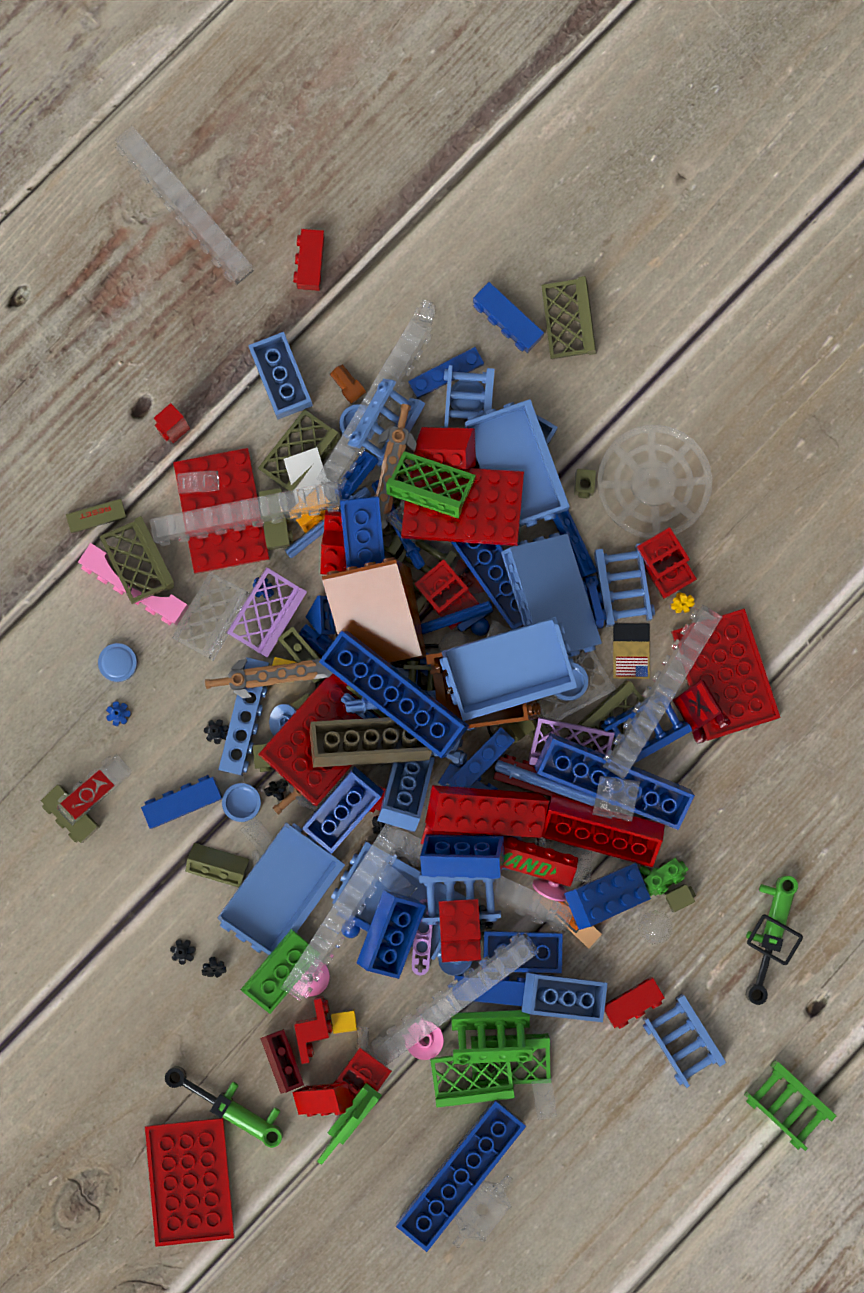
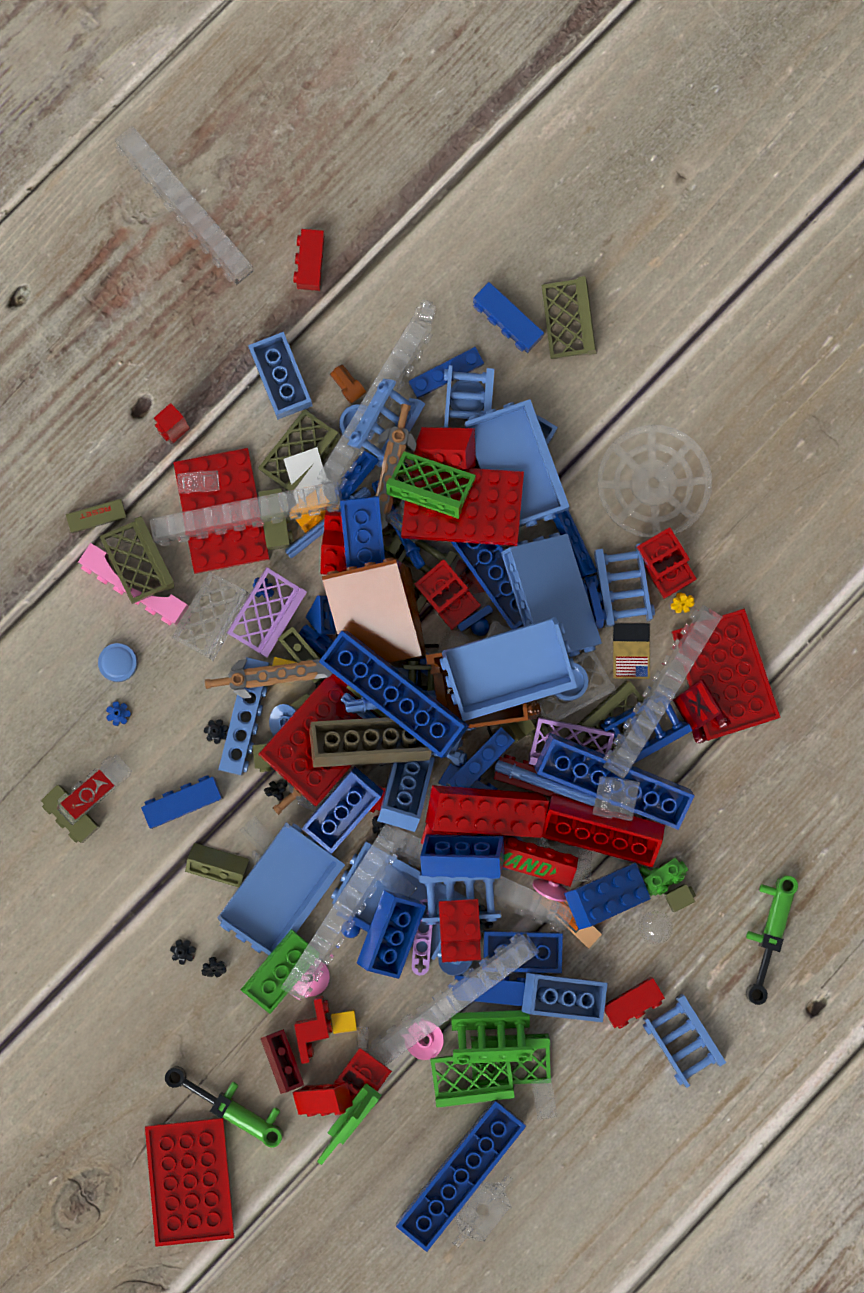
(241, 802): medium blue piece -> none
(456, 617): blue axle -> none
(588, 475): olive brick -> none
(782, 926): black piece -> none
(807, 1100): bright green fence -> none

